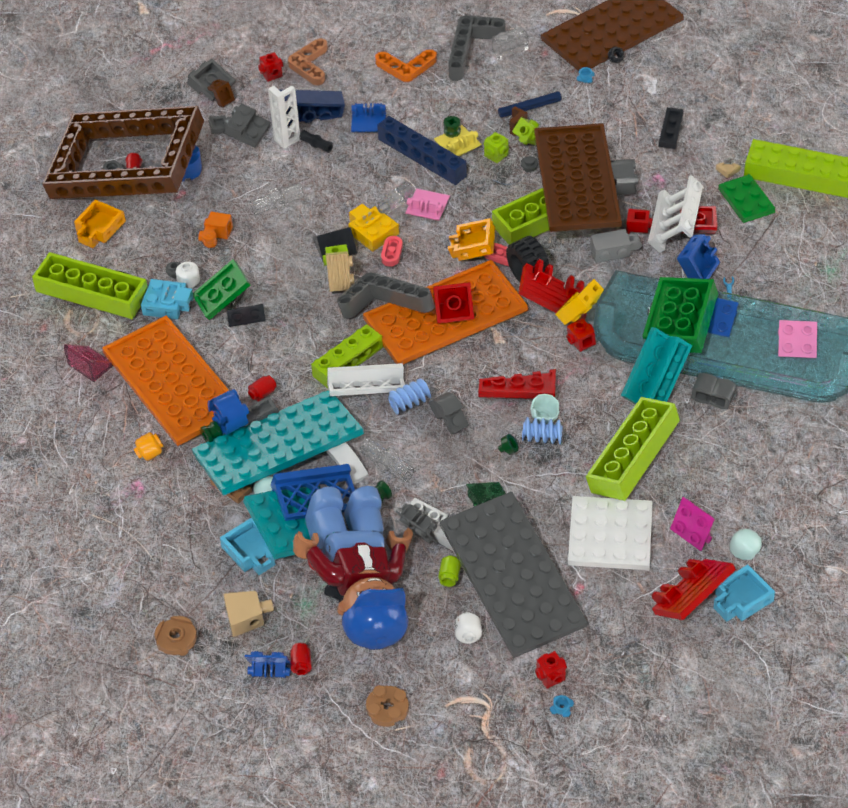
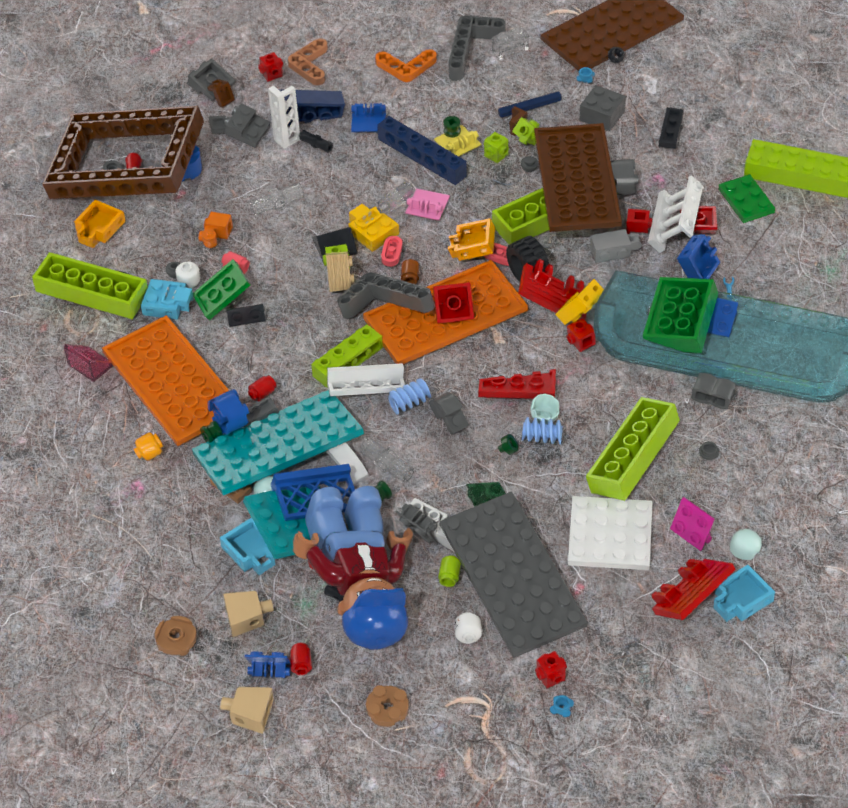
(242, 261): none -> coral brick
(249, 707): none -> tan torso
(410, 271): none -> dark orange brick
(602, 107): none -> dark grey brick
(656, 367): teal slope -> none
(709, 450): none -> dark grey plate
(728, 169): tan tile -> none
(797, 339): bright pink hinge -> none

